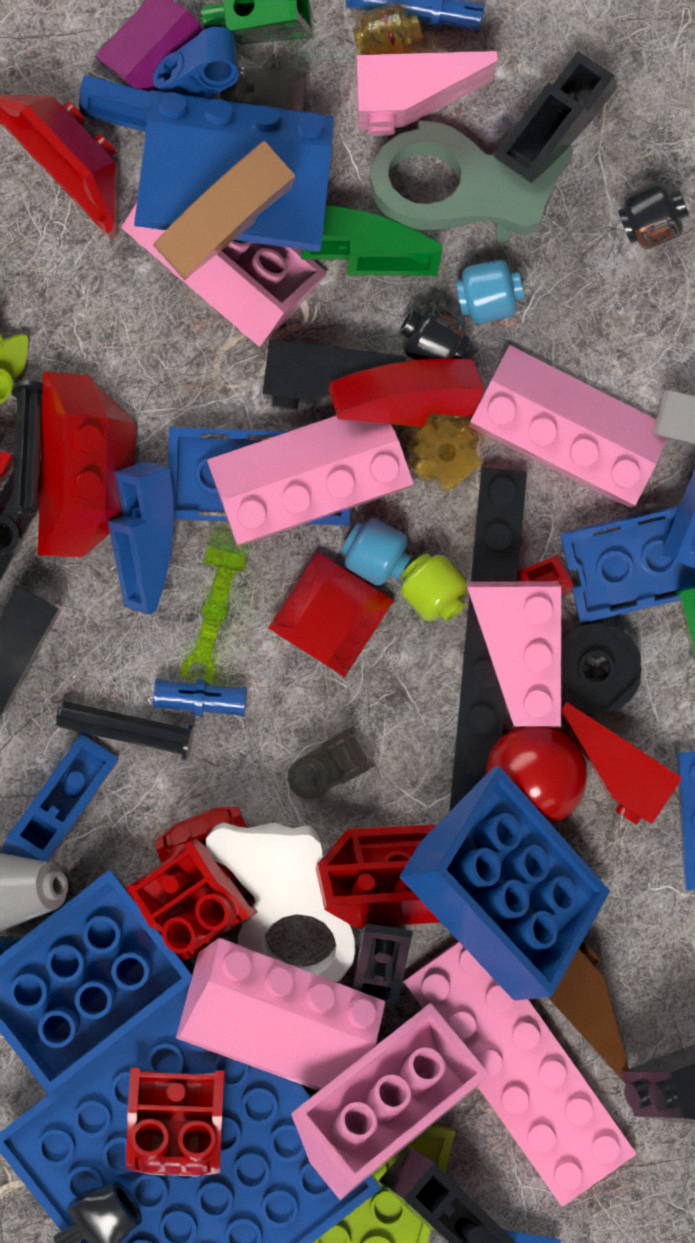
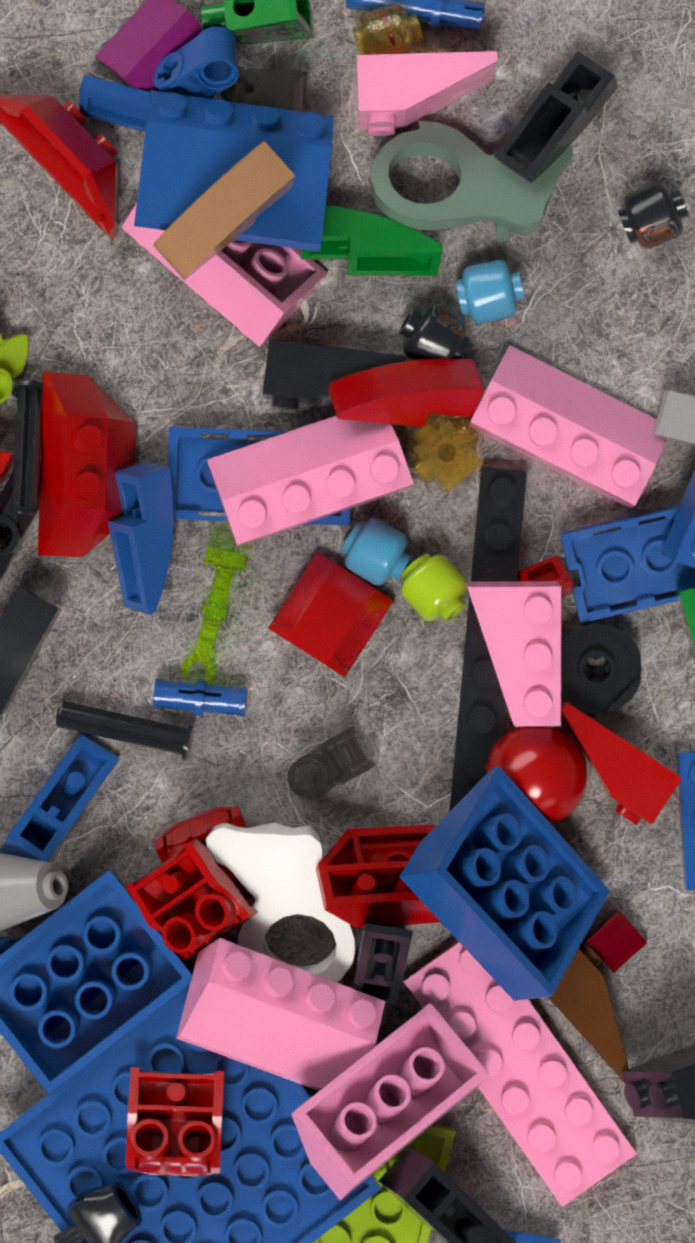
(615, 940): none -> dark red slope

